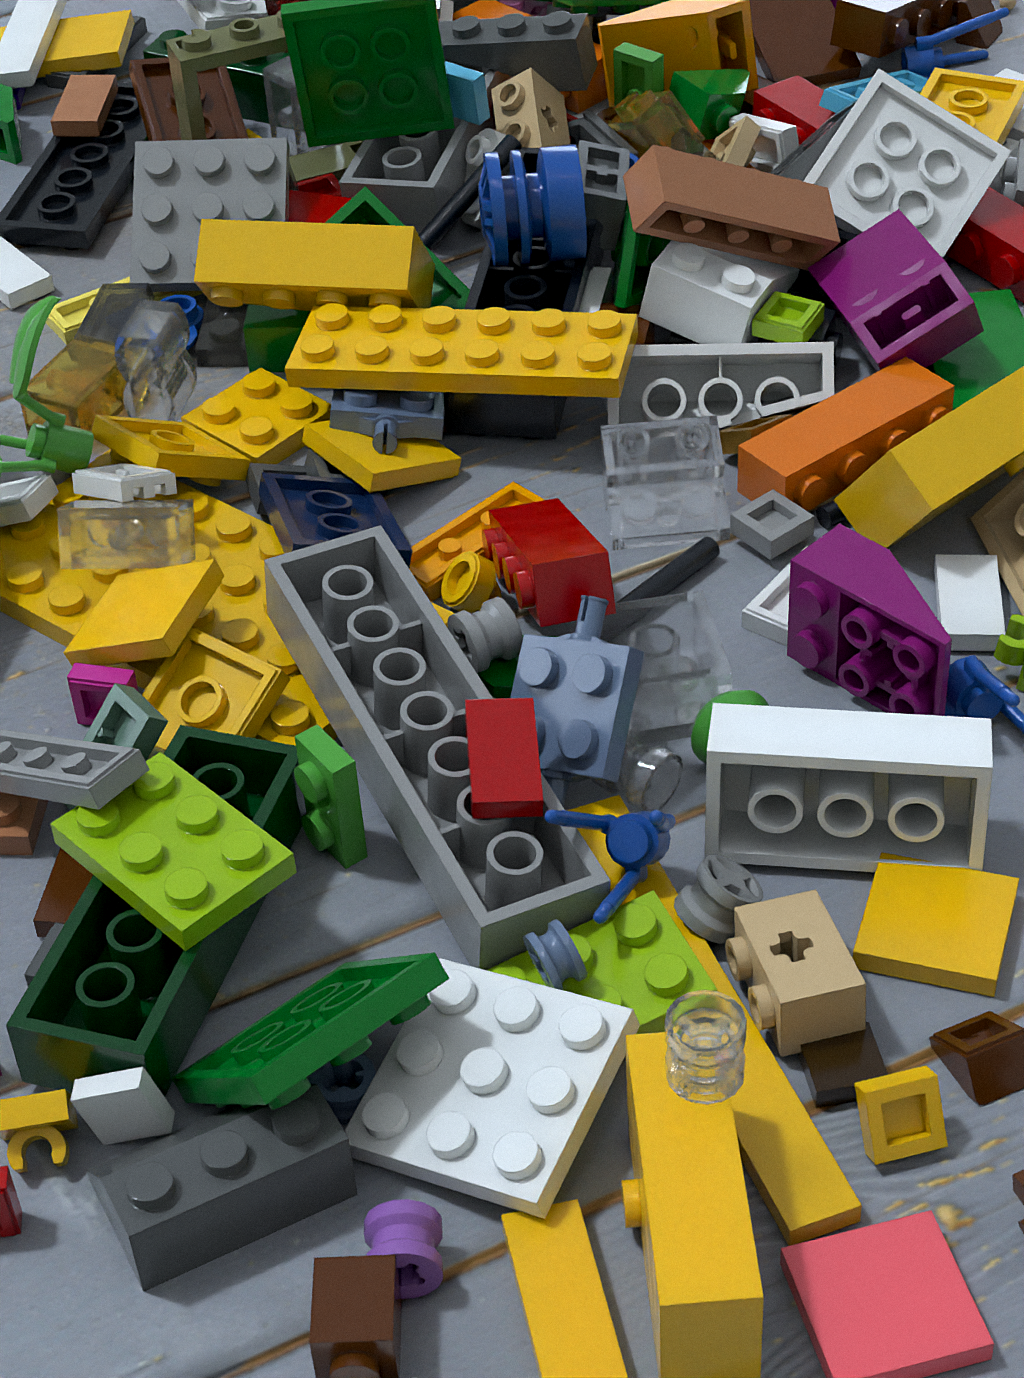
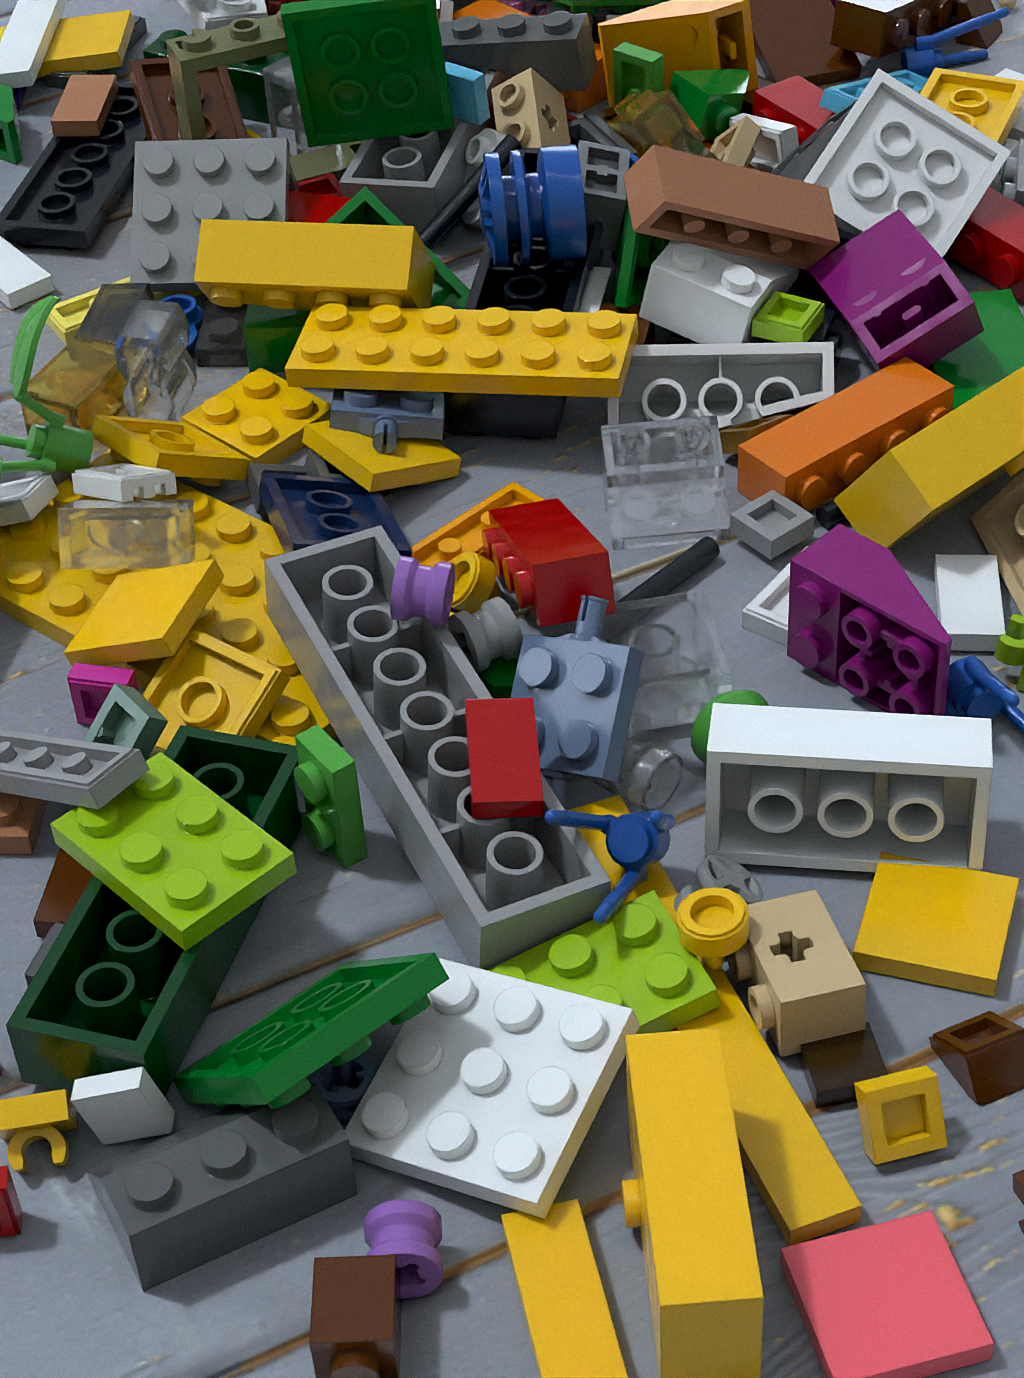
(422, 591): none -> medium lavender wheel
(555, 955): sand blue bush -> none
(705, 1046): clear wheel -> none
(713, 924): none -> yellow tile

